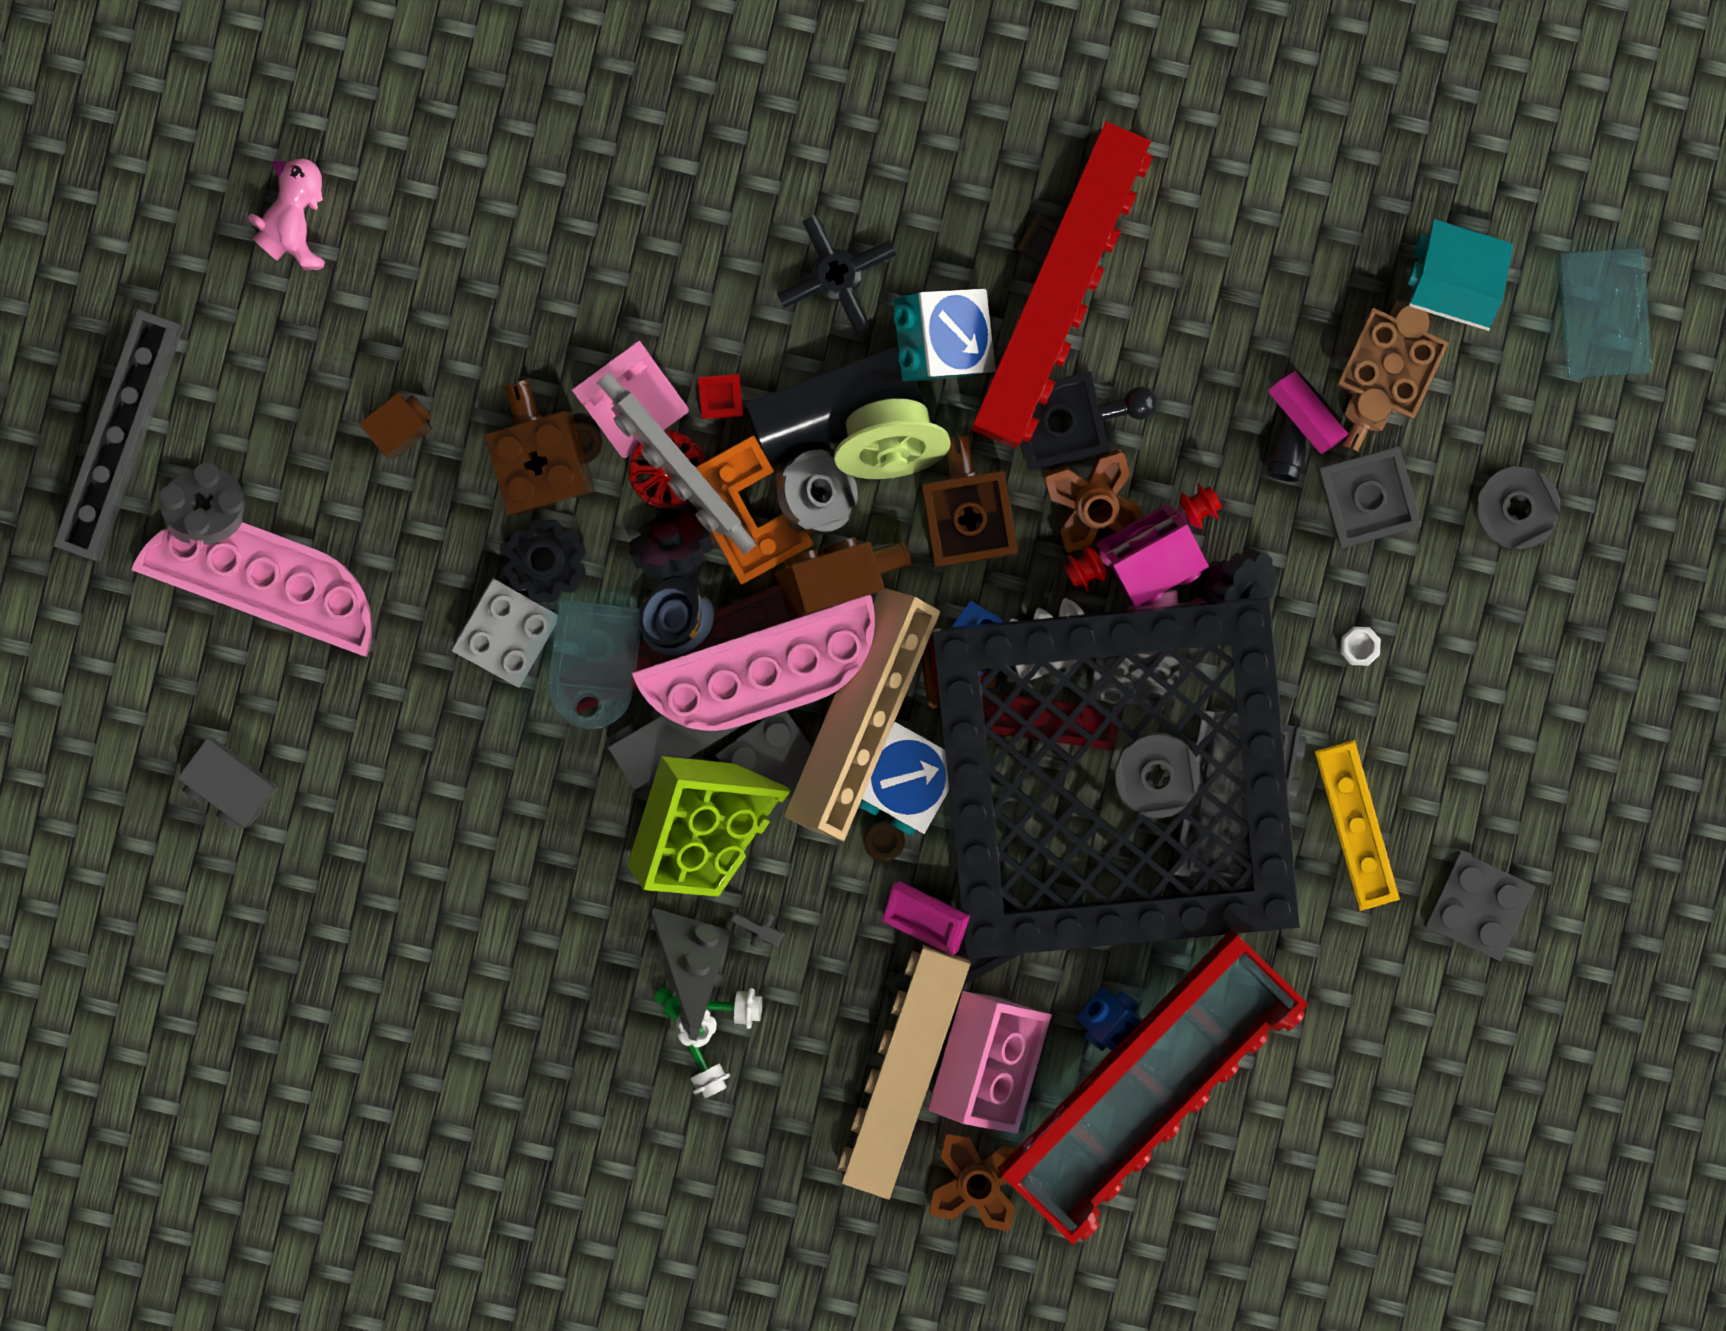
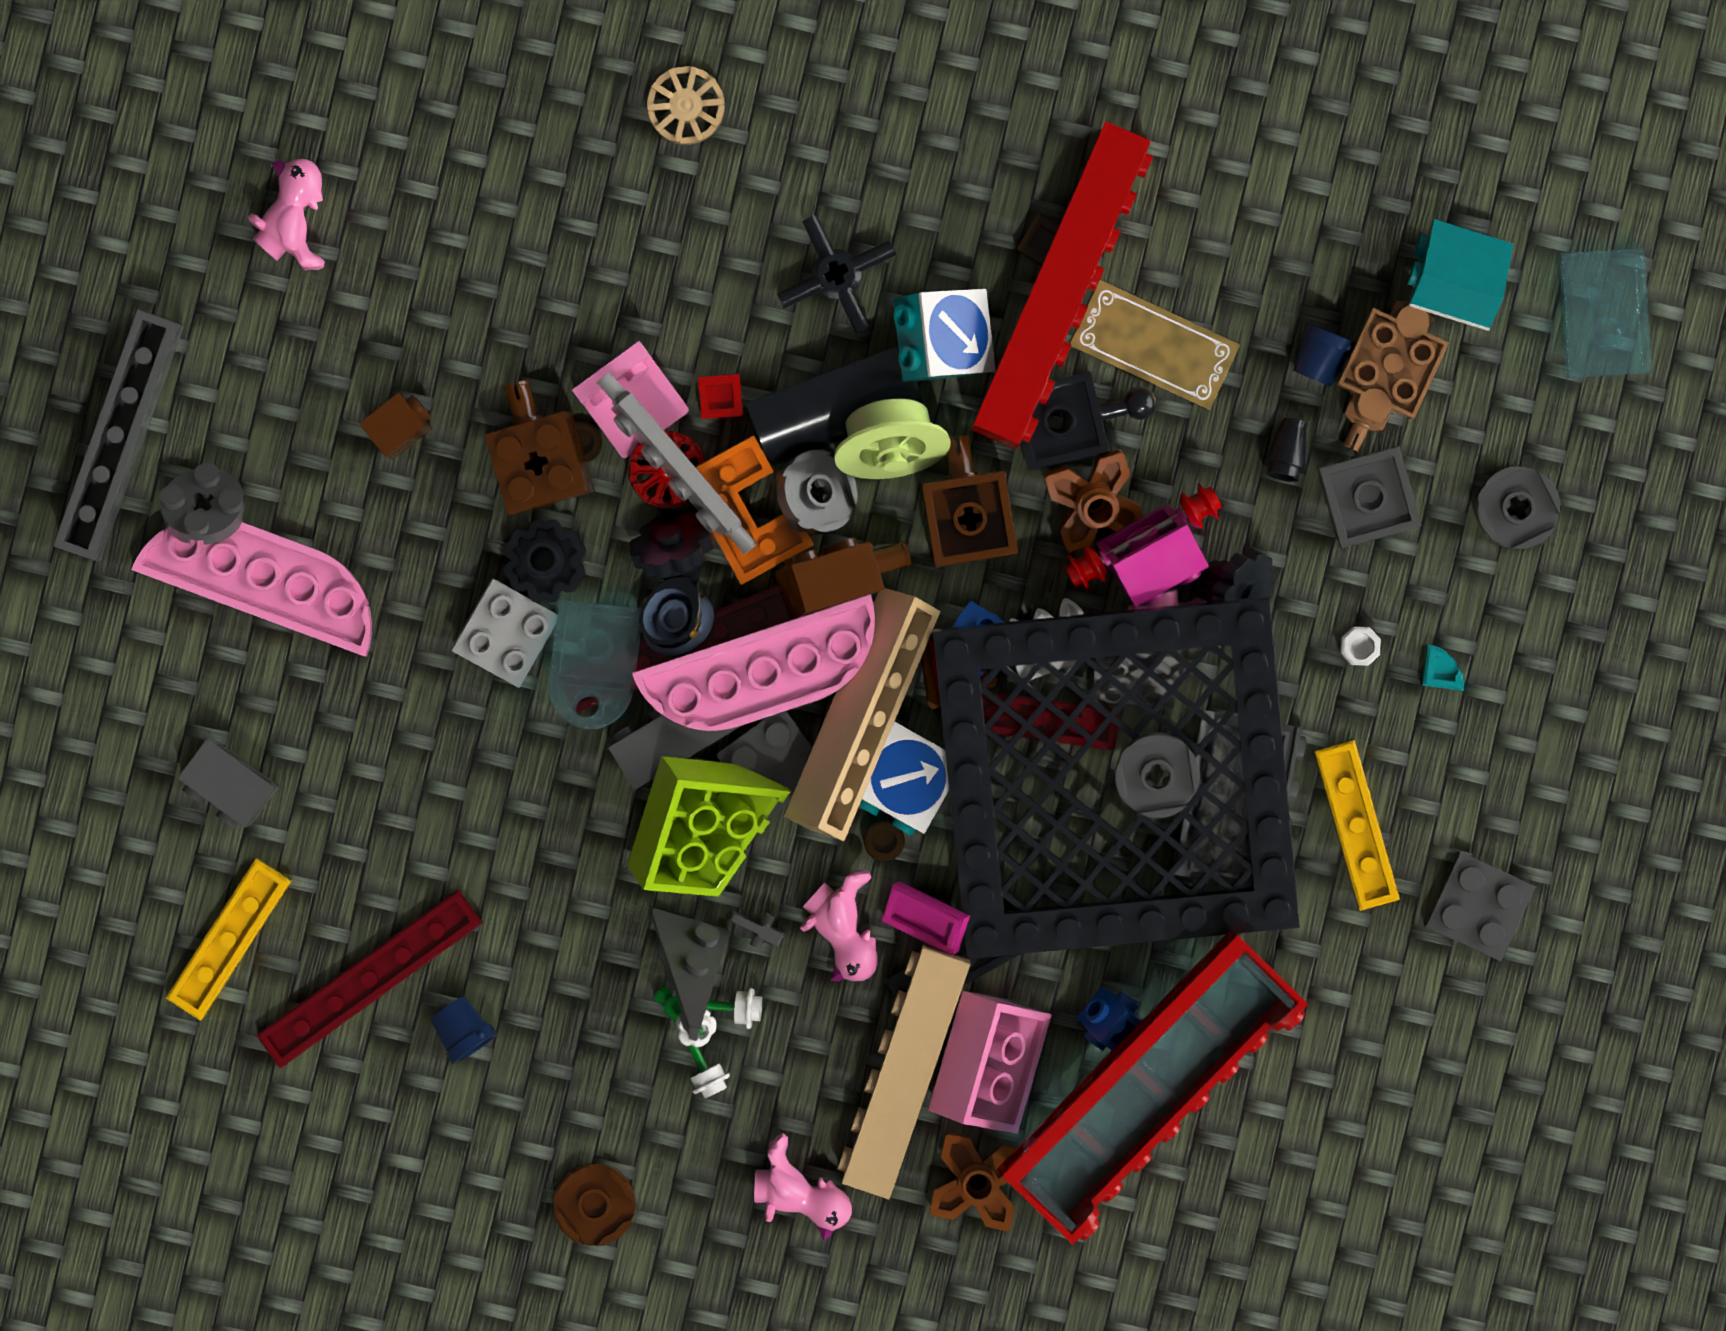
(228, 939): none -> yellow tile
(369, 979): none -> dark red tile
(462, 1029): none -> dark blue piece
(594, 1204): none -> reddish brown tile
(685, 105): none -> tan wheel
(788, 1191): none -> bright pink animal
(836, 920): none -> bright pink animal
(1155, 345): none -> pearl gold sticker
(1308, 412): dark pink tile -> none
(1322, 354): none -> dark blue piece
(1441, 670): none -> teal tile

